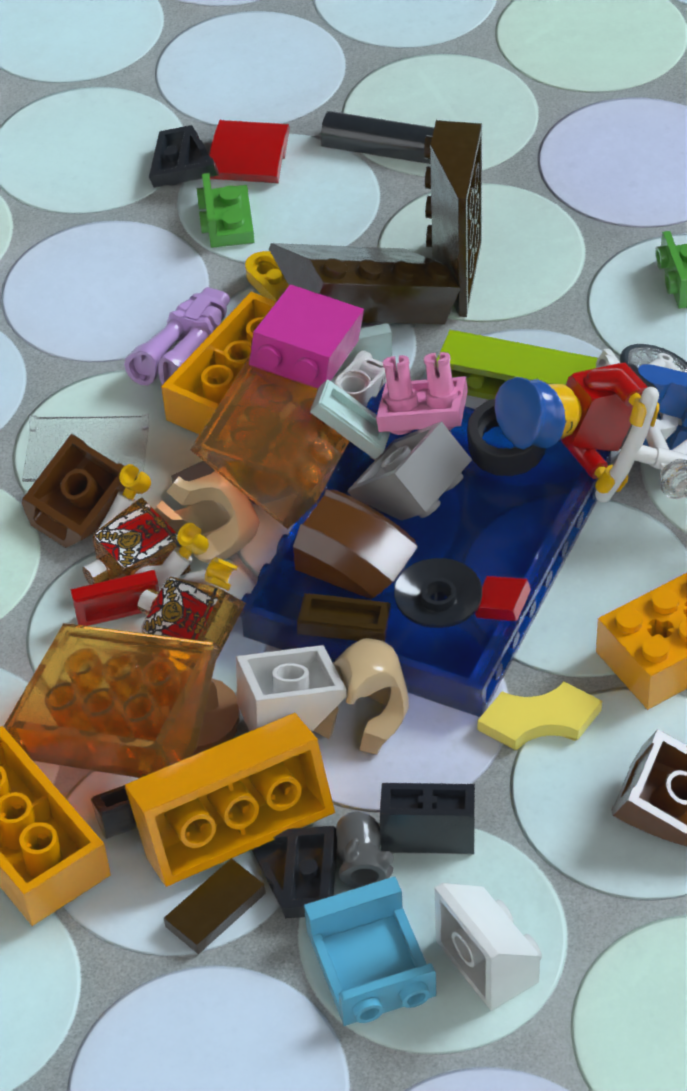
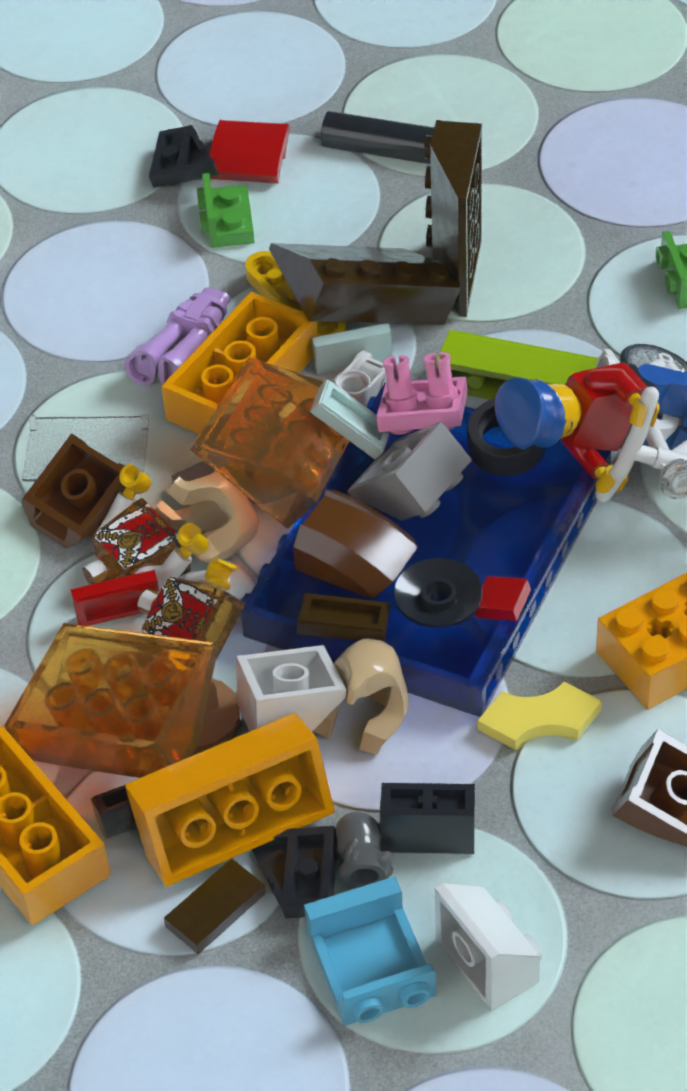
(306, 336): dark pink brick -> none

